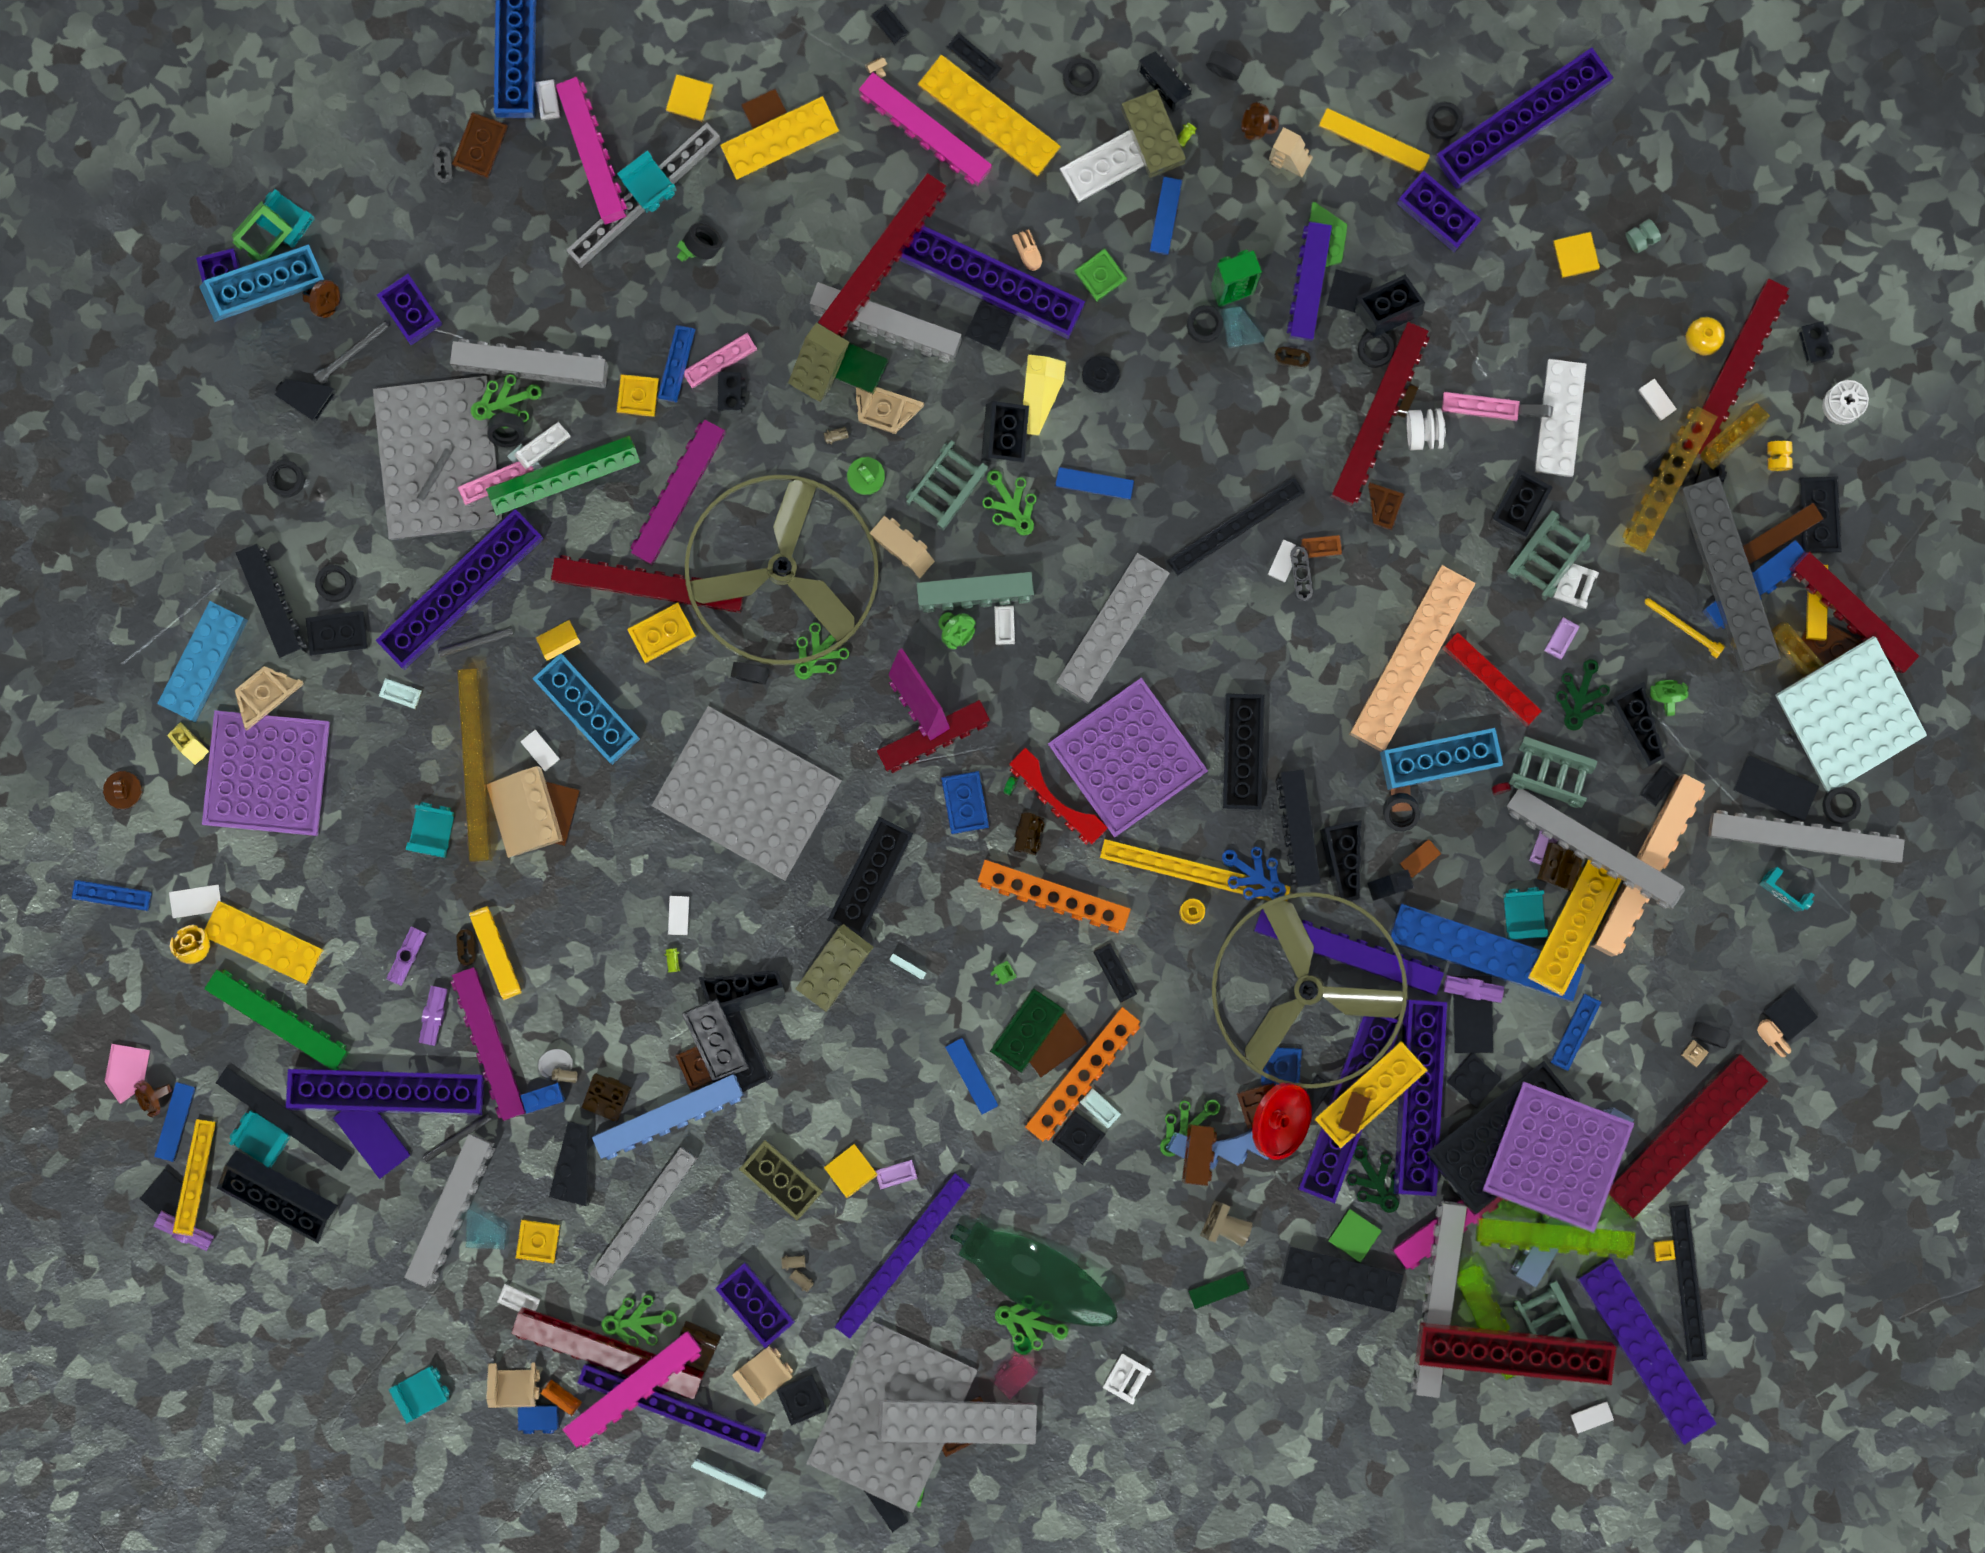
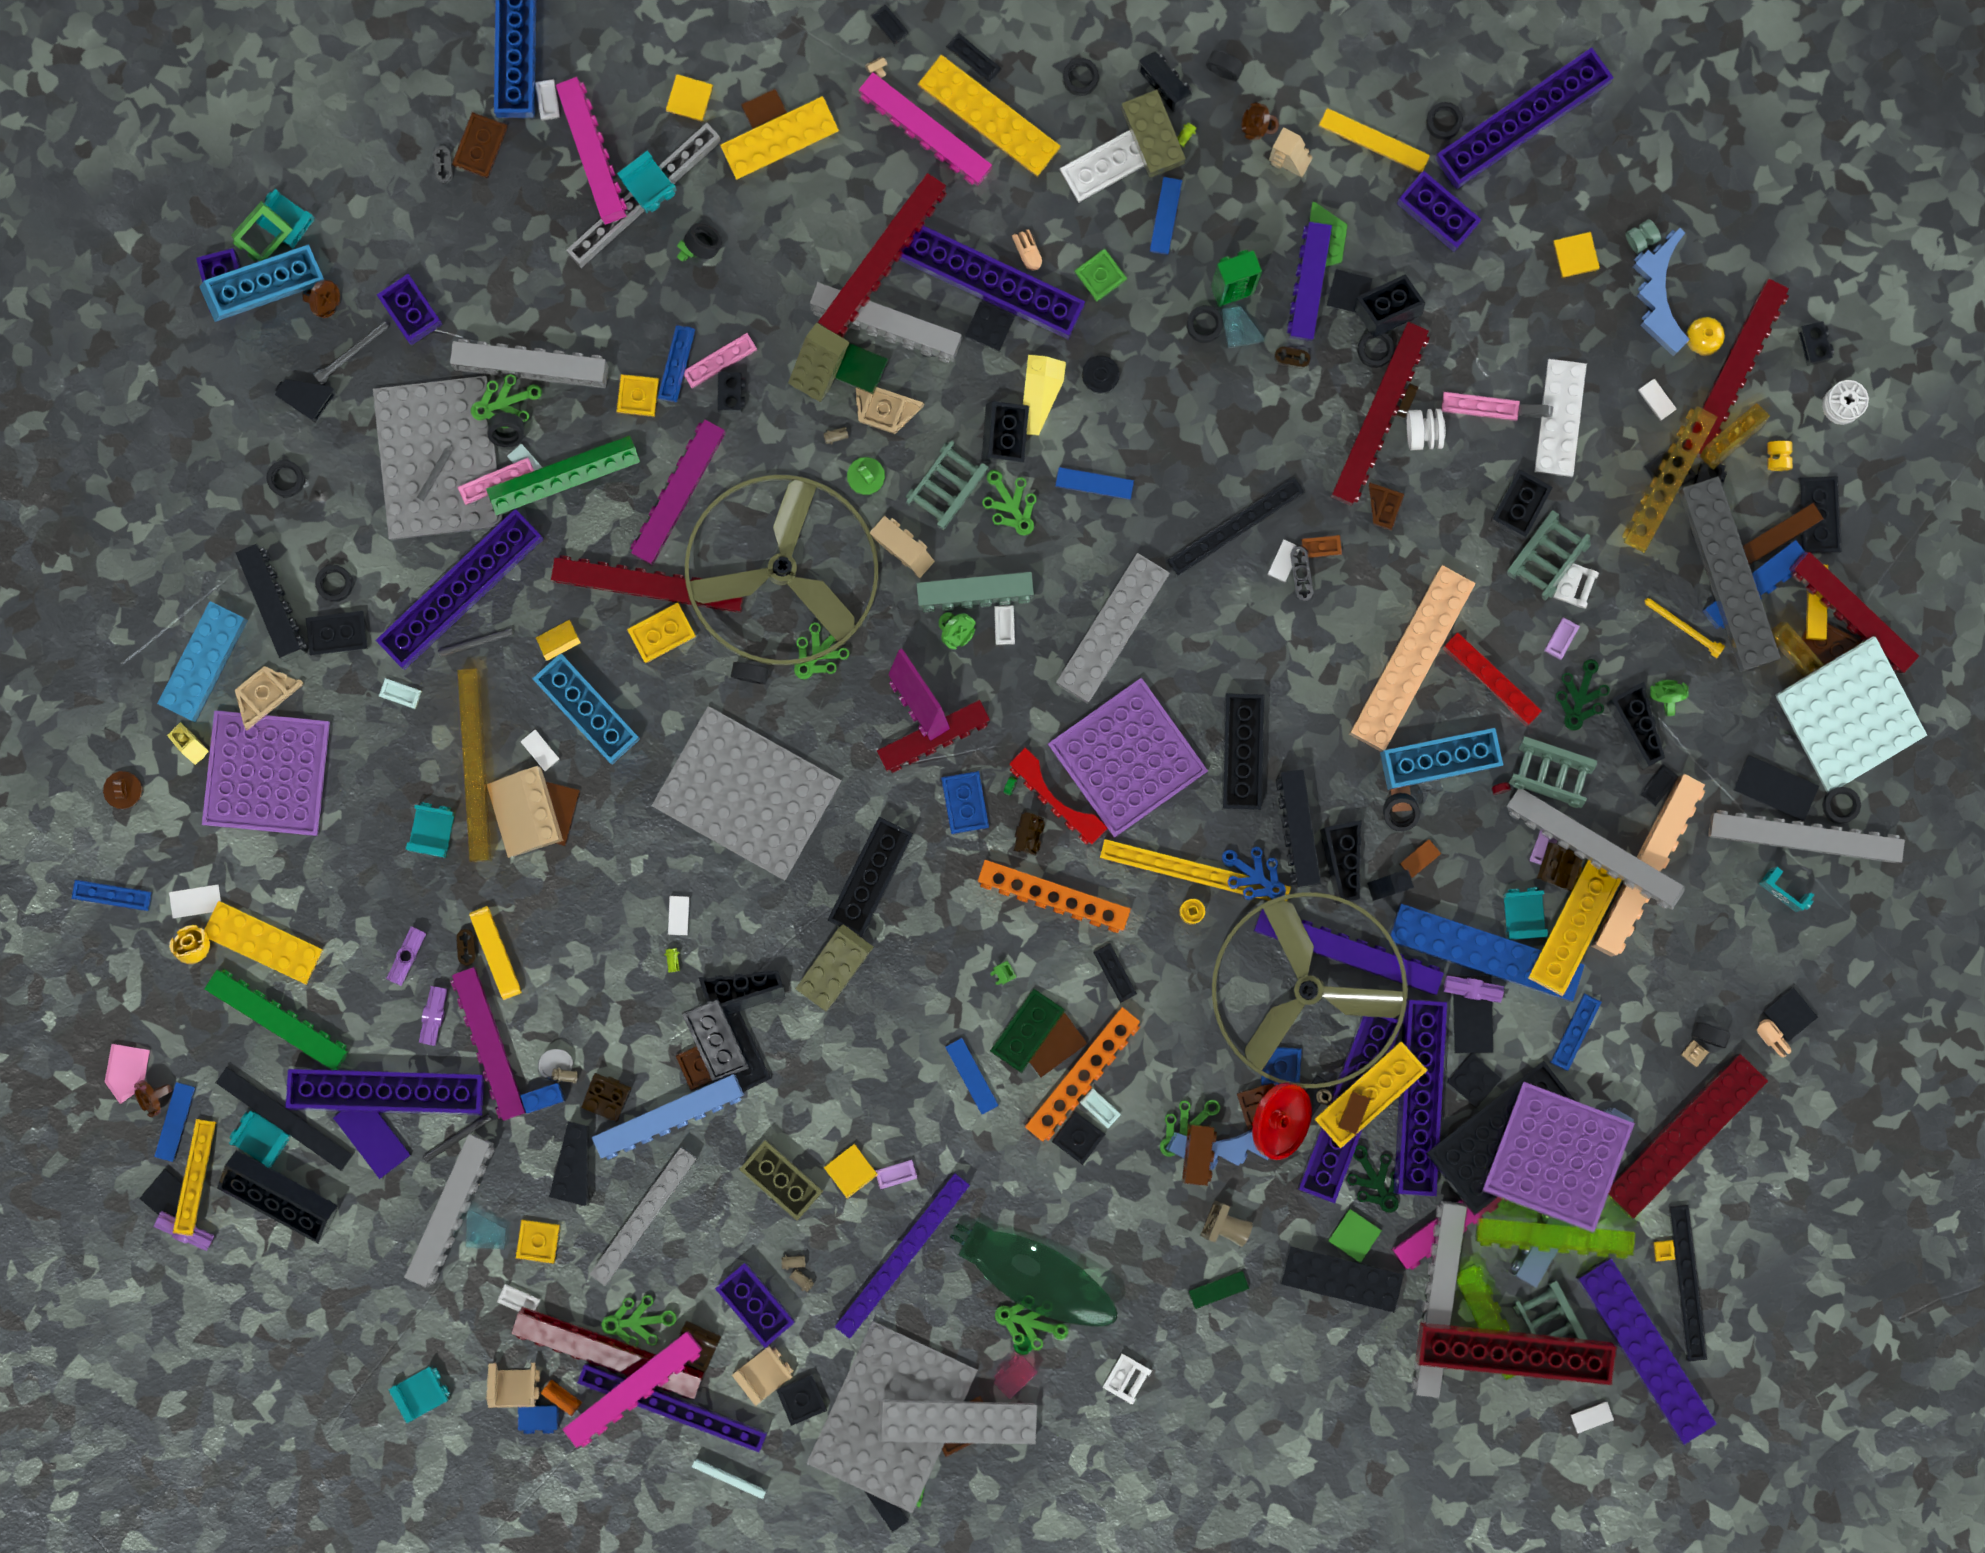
(542, 445): white tile -> none
(907, 966): light aqua tile -> none
(1319, 1096): none -> dark tan pin
(1653, 268): none -> medium blue arch

